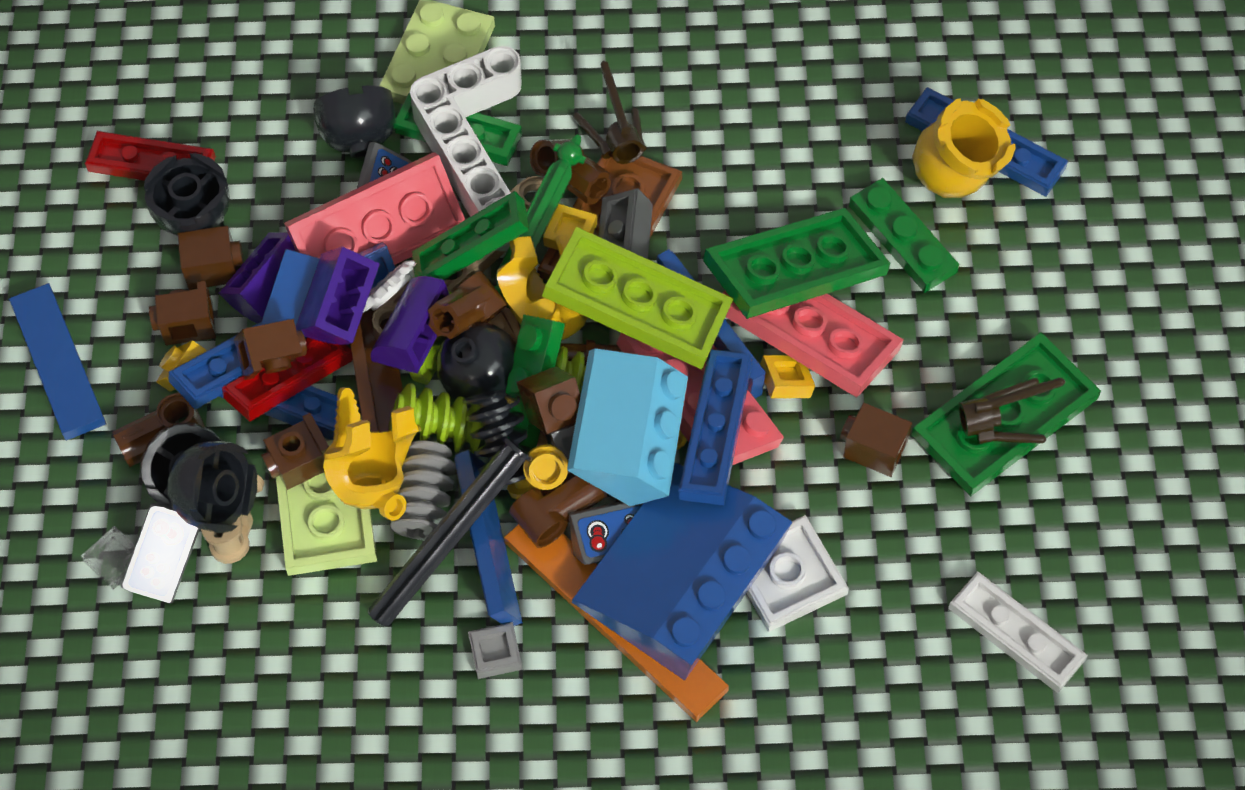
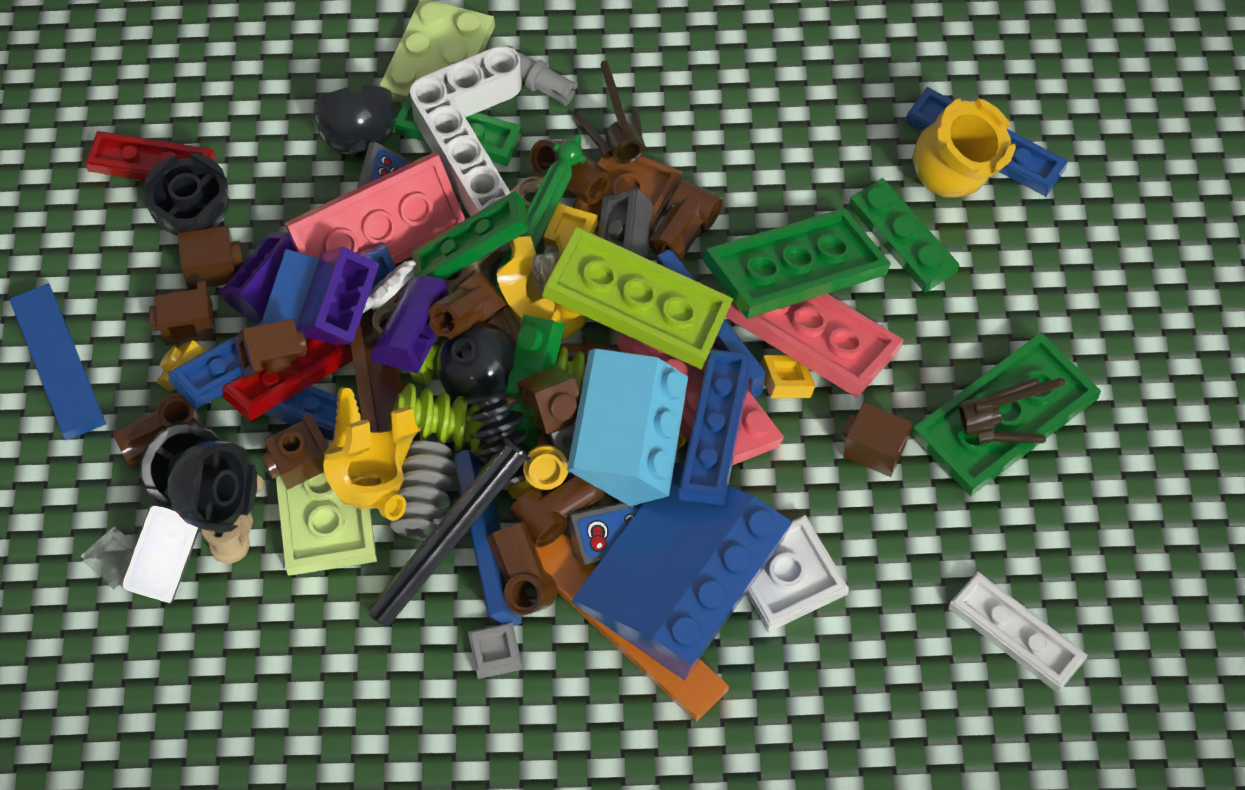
(518, 565): none -> reddish brown piece
(540, 77): none -> light grey pin
(544, 265): none -> clear plate
(689, 213): none -> reddish brown piece

